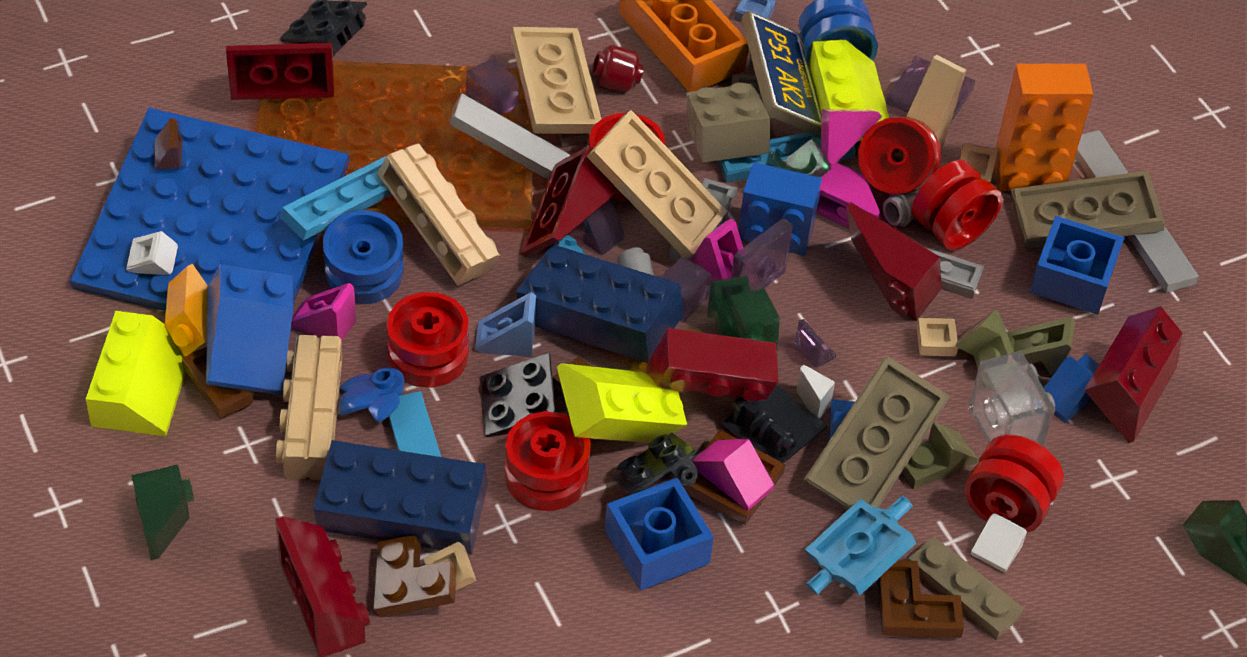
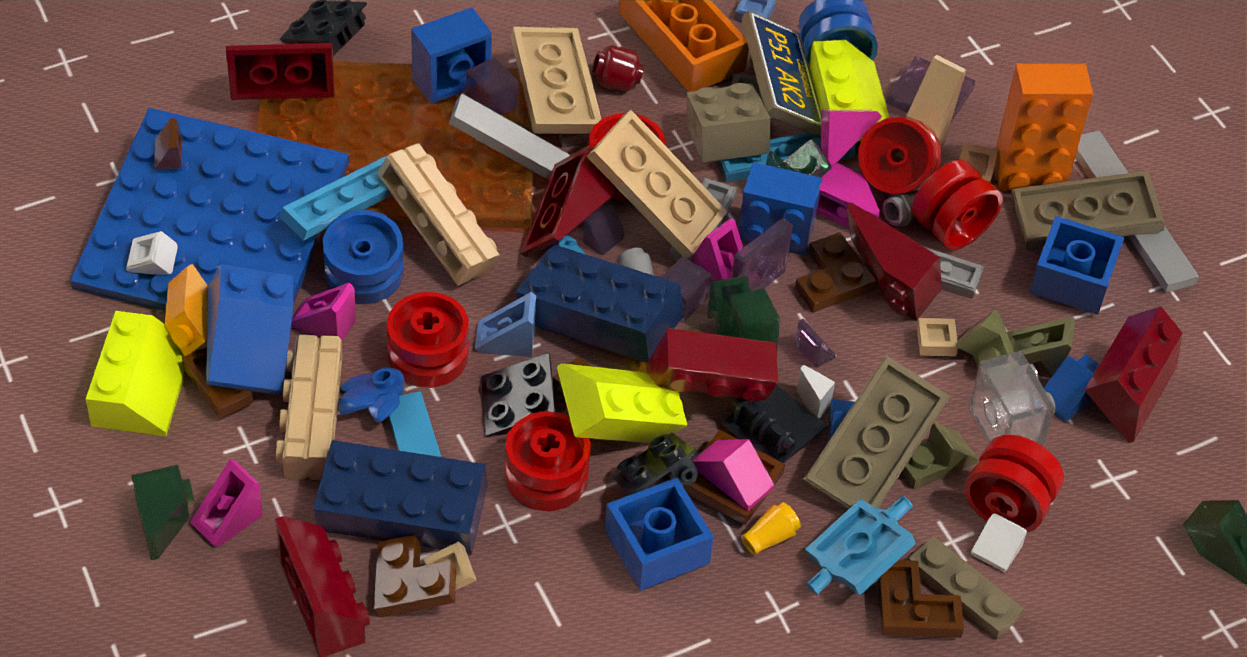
(229, 505): none -> dark pink slope
(446, 51): none -> blue brick
(772, 528): none -> yellow cone
(840, 275): none -> reddish brown plate

